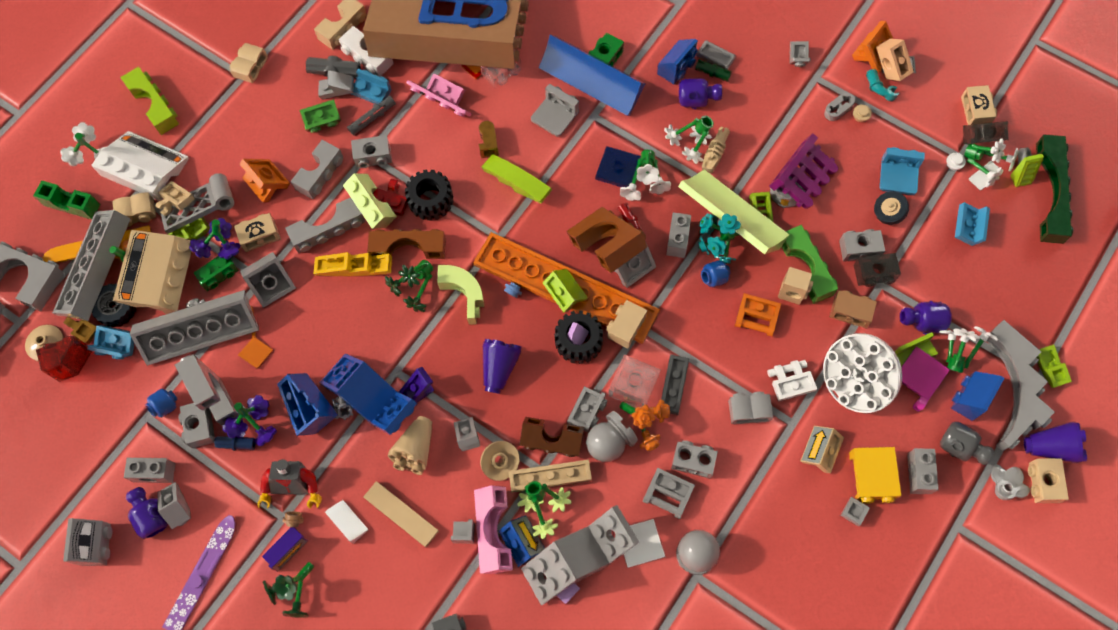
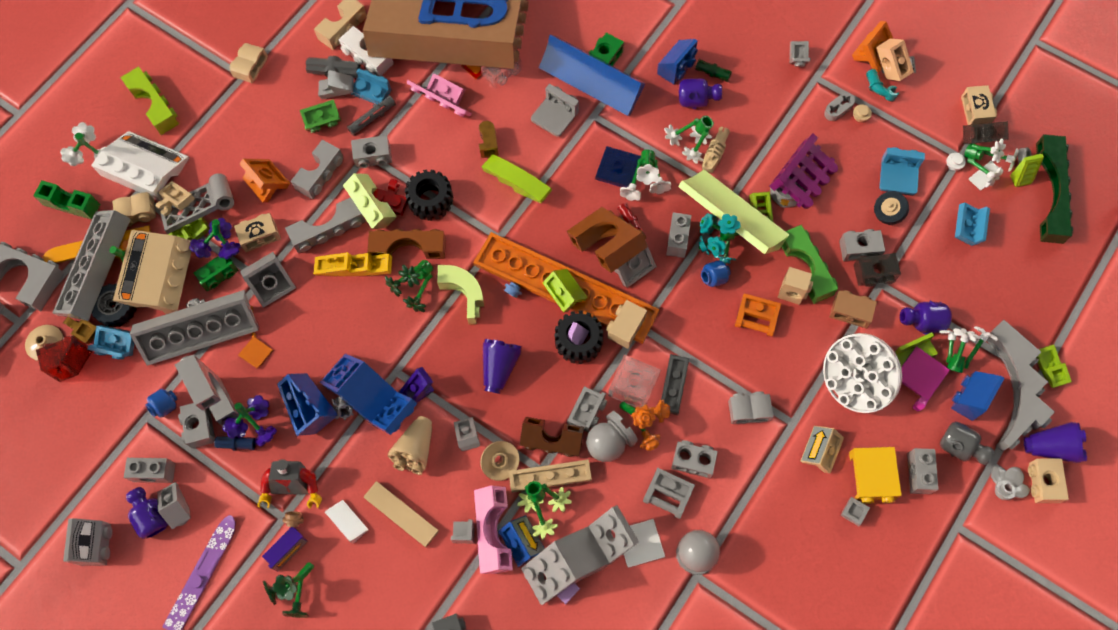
(715, 54): light grey tile -> none
(795, 385): white plate -> none

